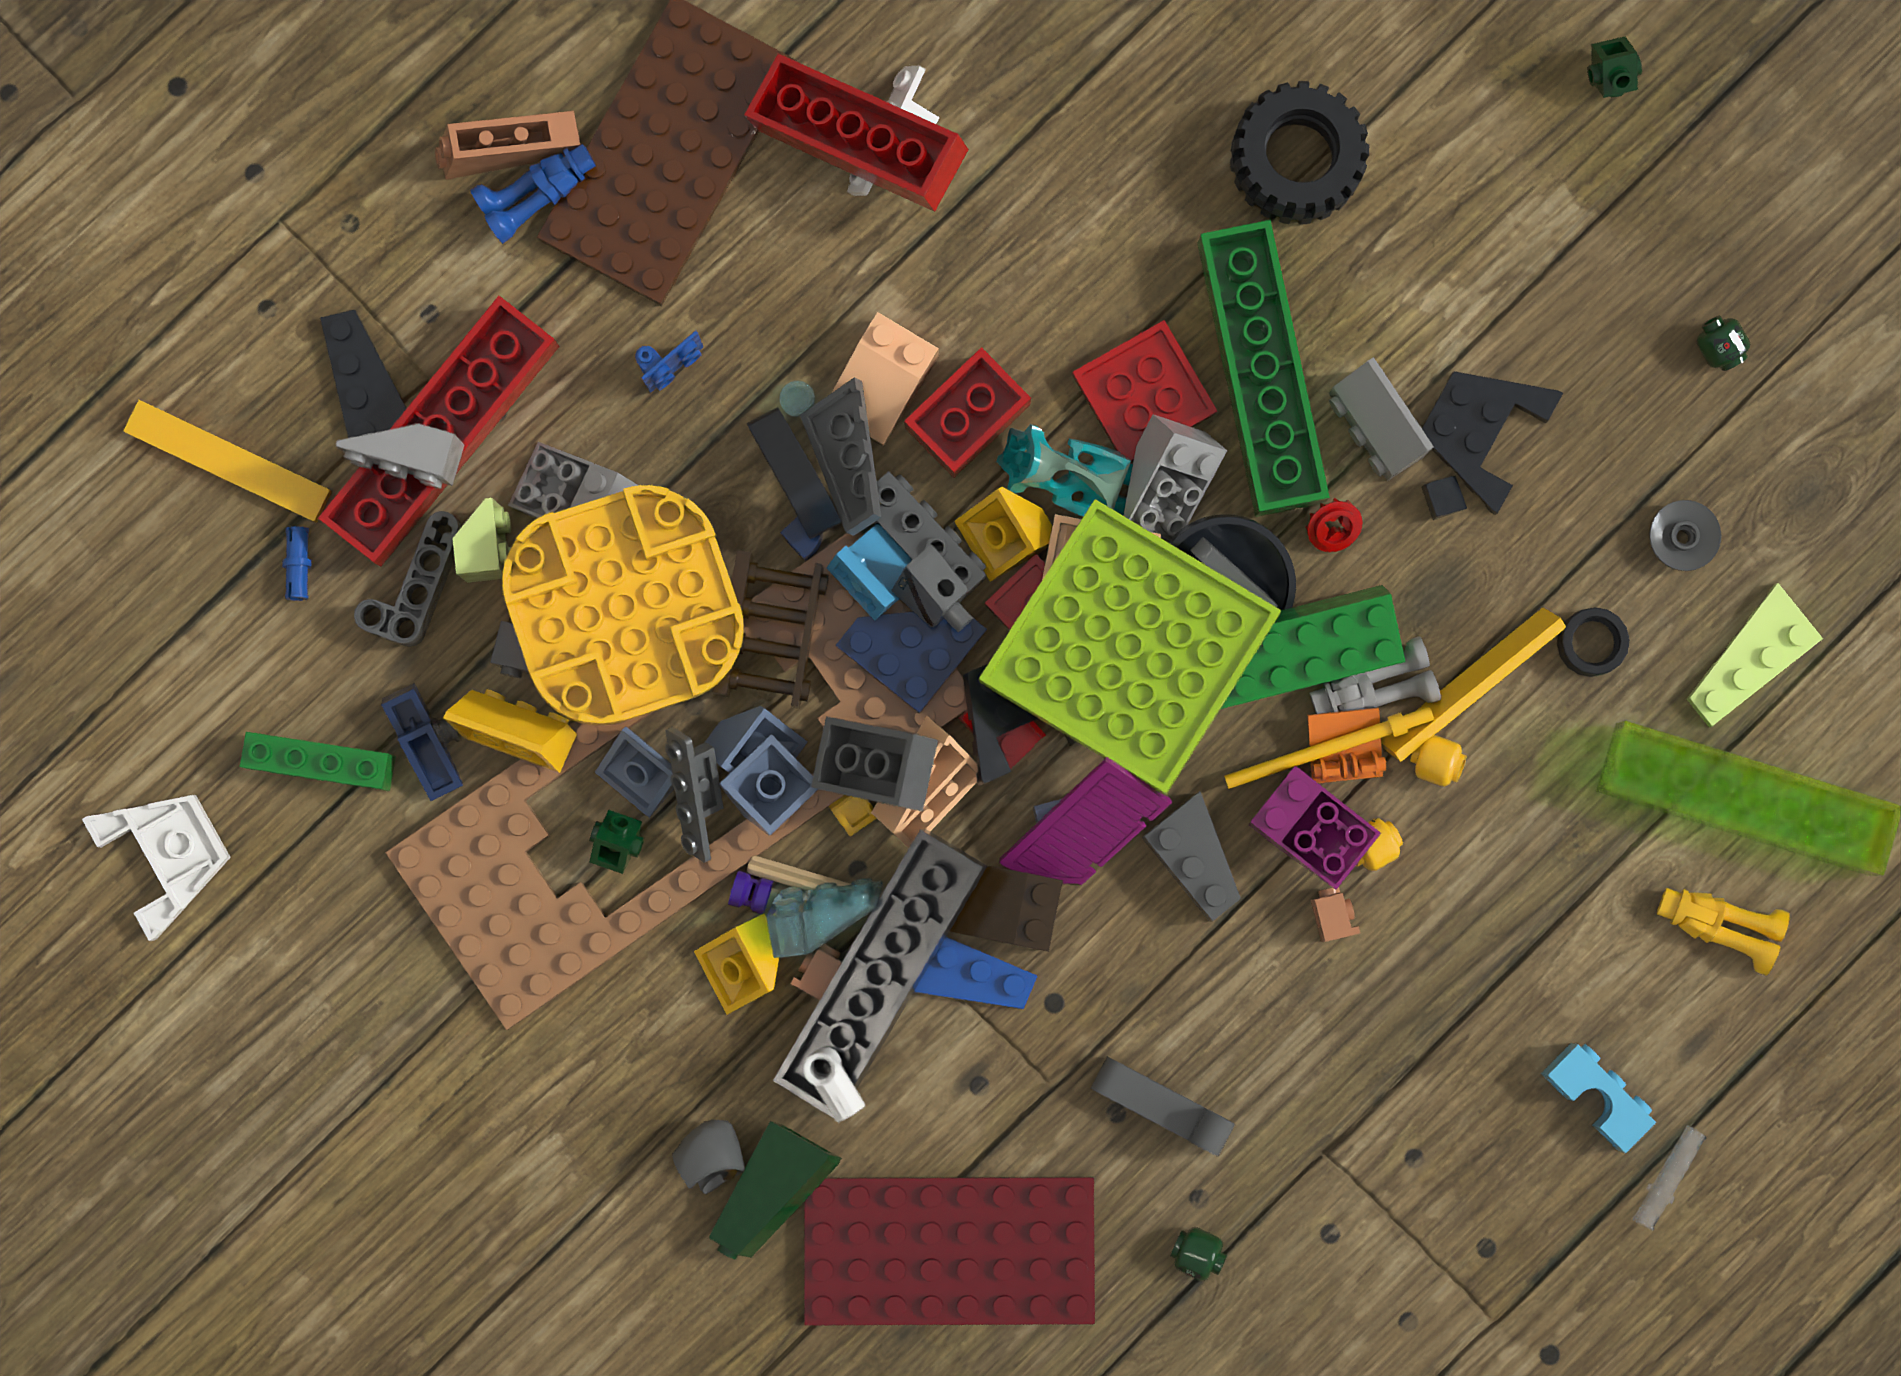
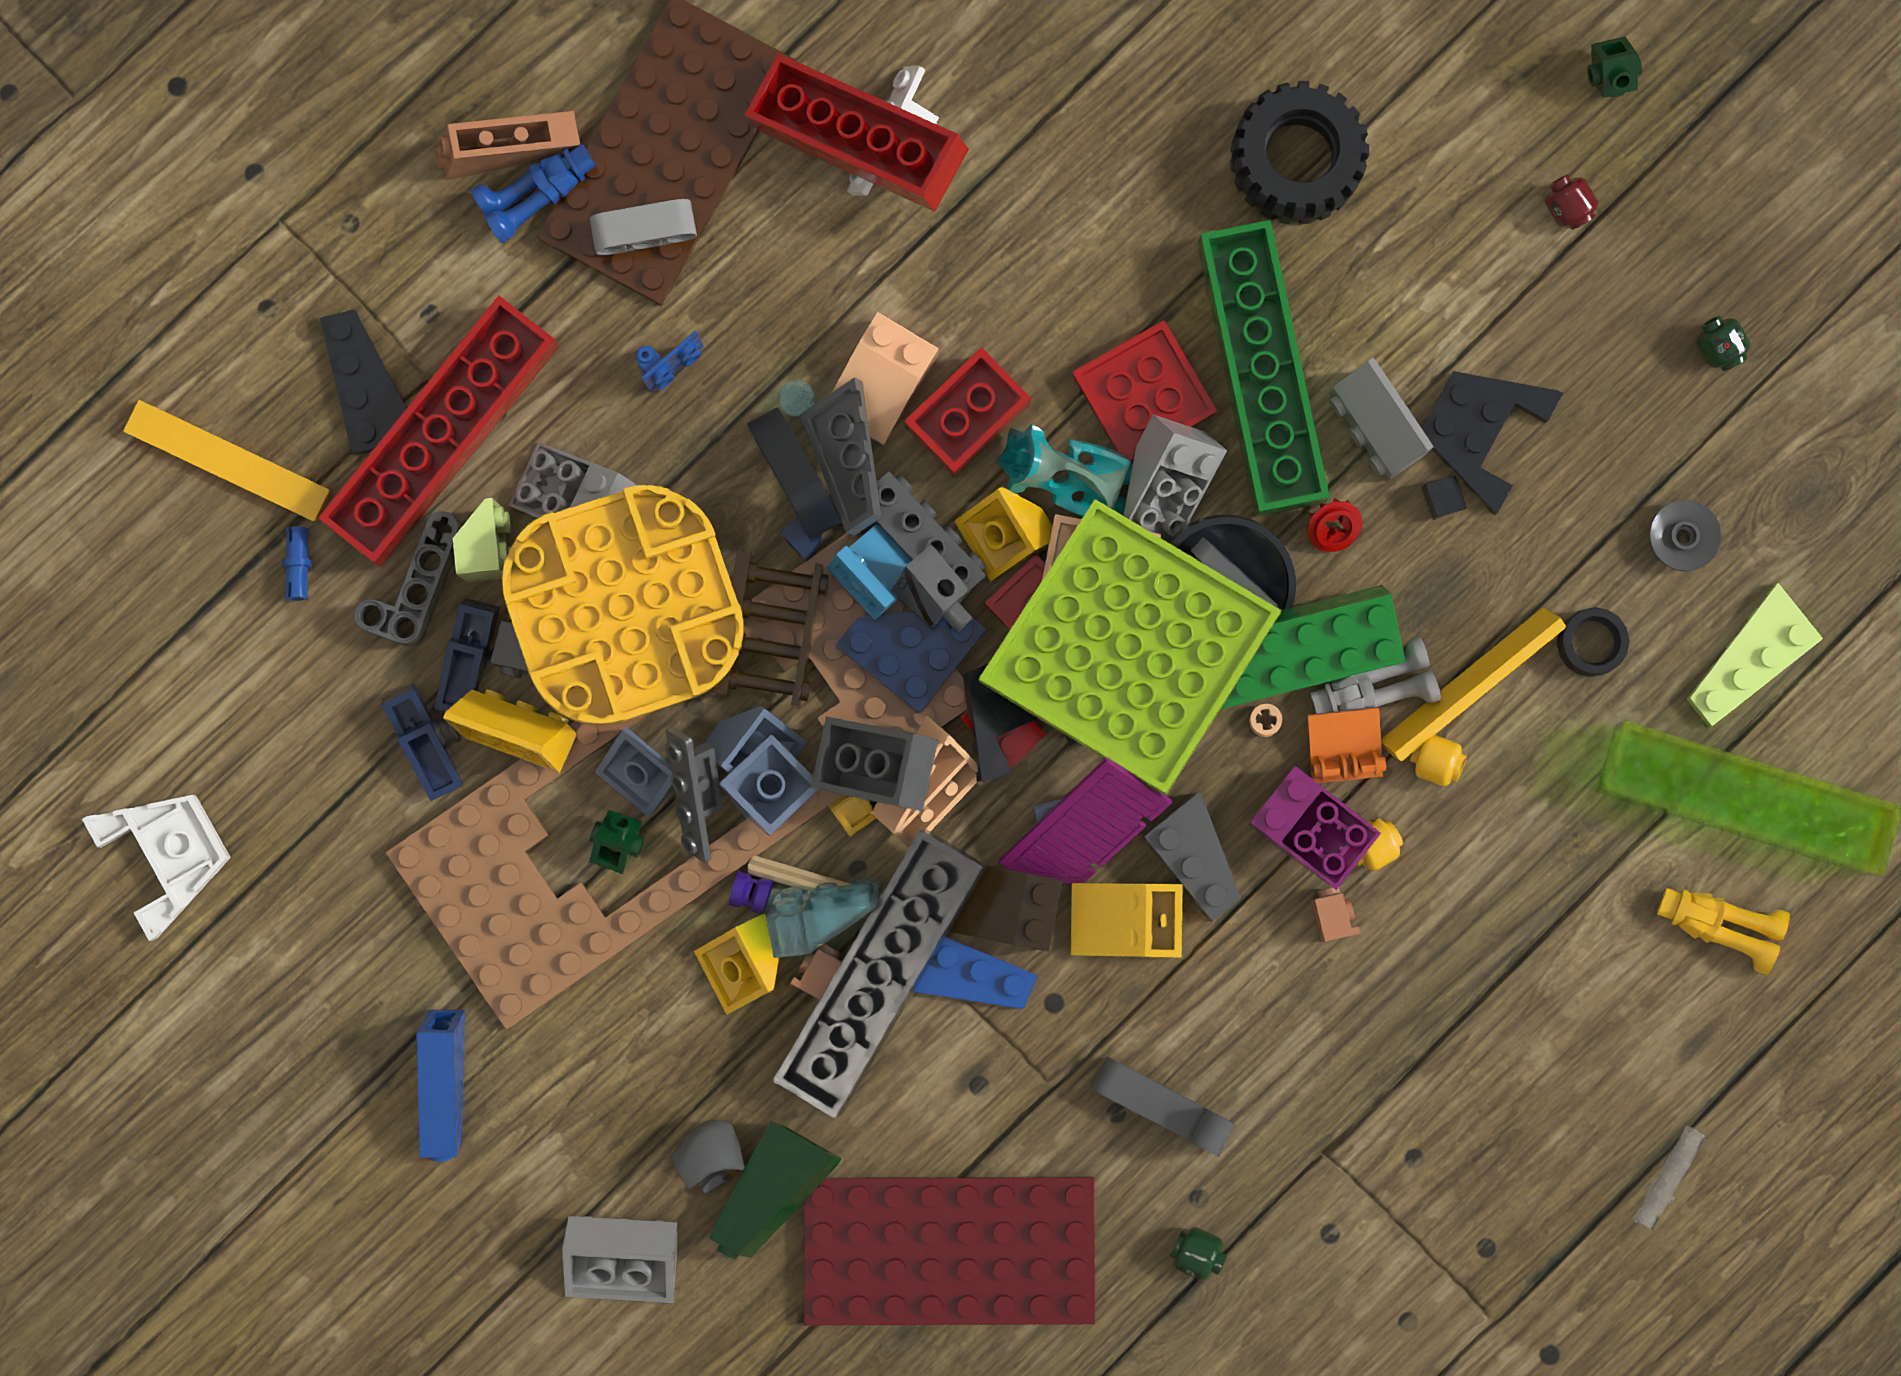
(317, 761): green brick -> none
(406, 450): light grey slope -> none
(440, 1083): none -> blue slope
(466, 652): none -> dark blue slope
(620, 1259): none -> light grey slope
(643, 227): none -> light grey beam
(835, 1087): white piece -> none
(1126, 920): none -> yellow slope
(1257, 728): none -> light nougat bush
(1396, 725): yellow bar -> none
(1571, 202): none -> dark red head
(1623, 1118): medium azure arch -> none

